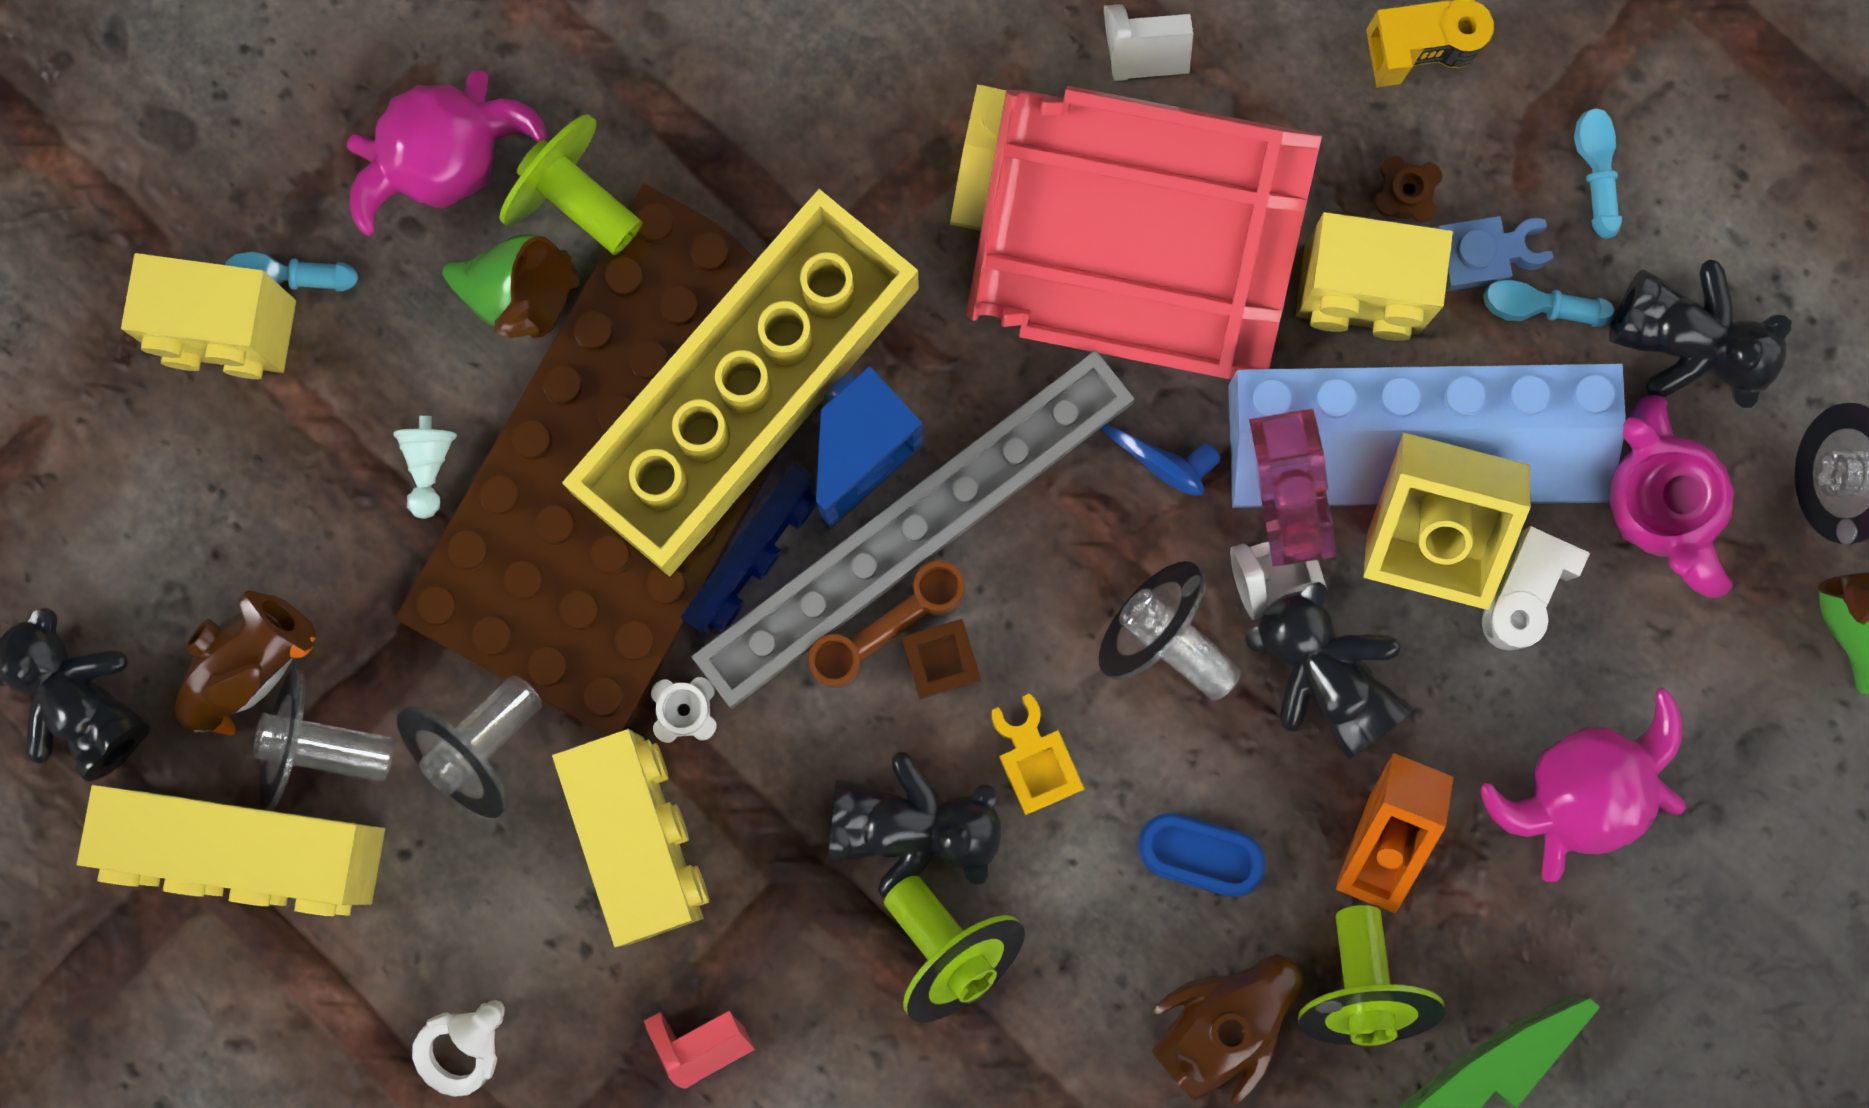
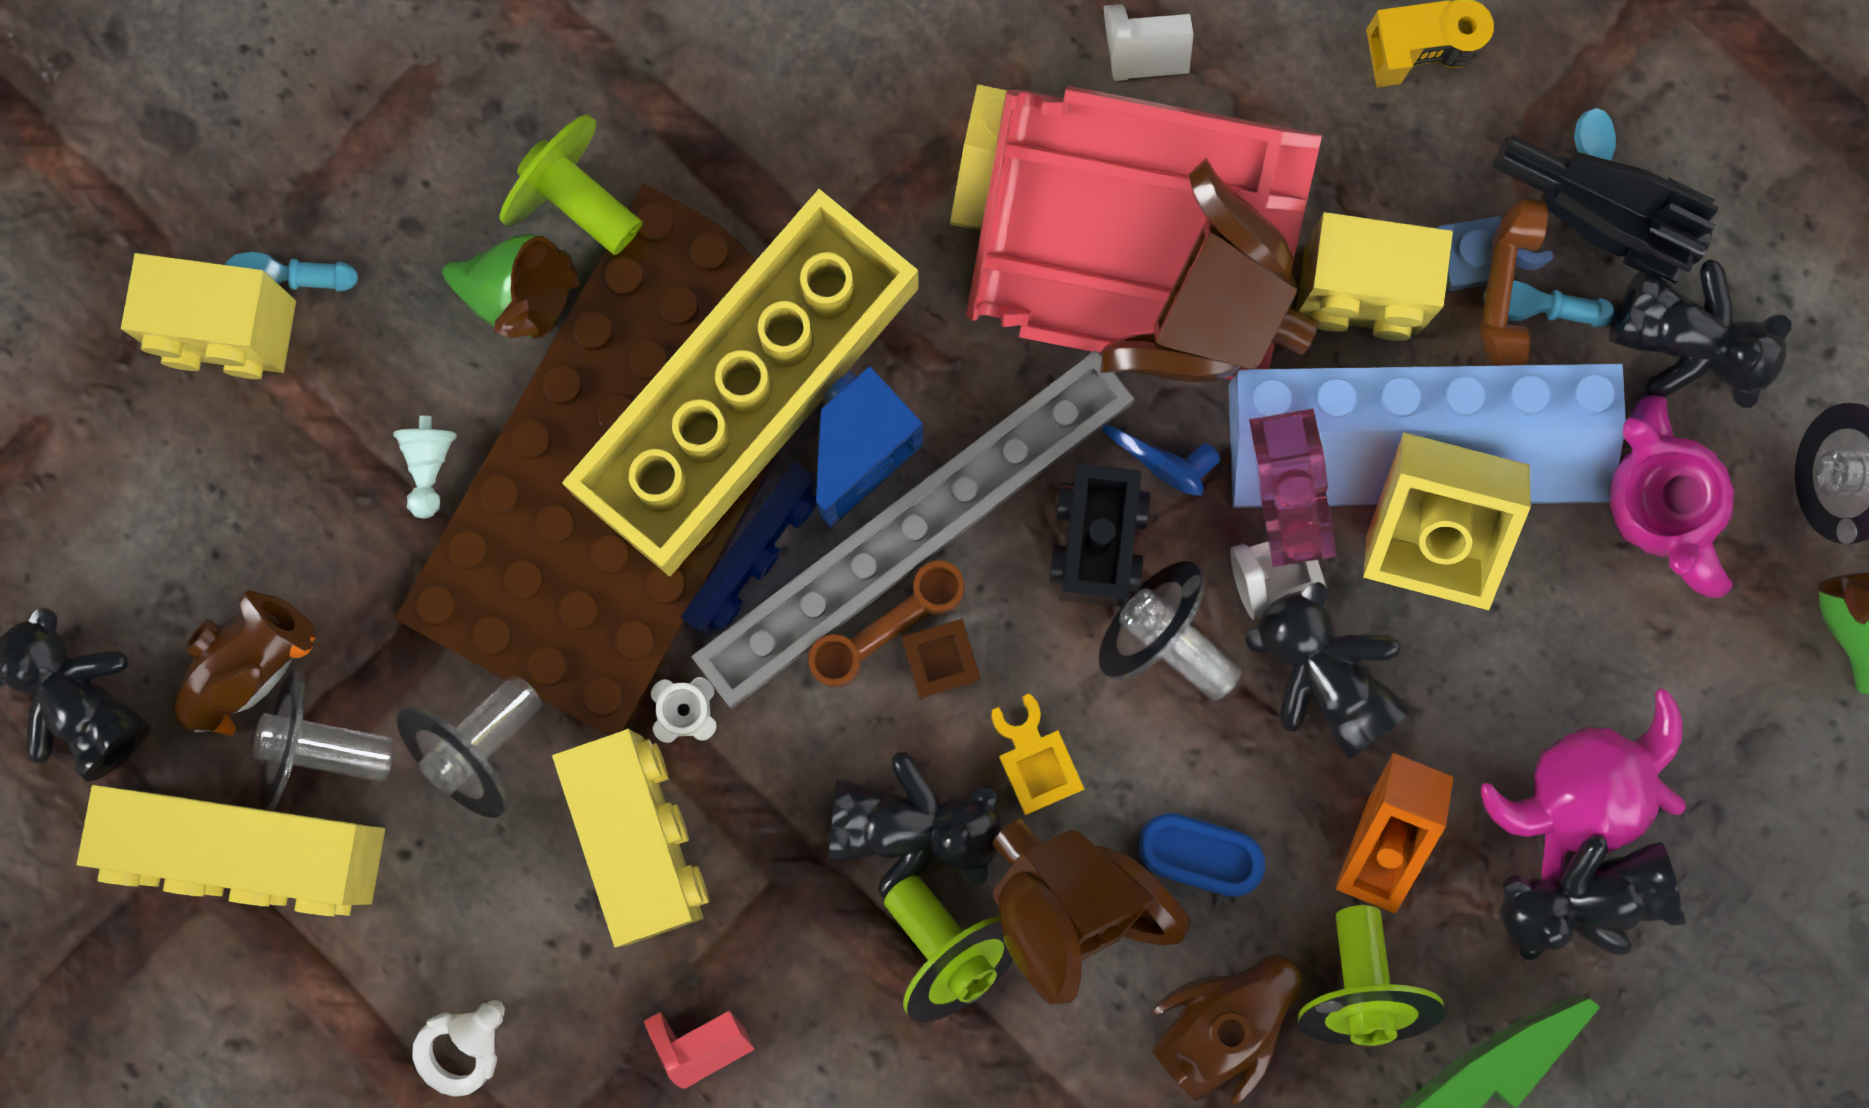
(435, 146): dark pink piece -> none
(1073, 901): none -> reddish brown torso
(1102, 517): none -> black brick
(1225, 299): none -> reddish brown torso
(1395, 202): reddish brown plate -> none
(1519, 229): none -> dark orange bar
(1519, 606): white leg -> none
(1592, 899): none -> black piece
(1618, 206): none -> black piece

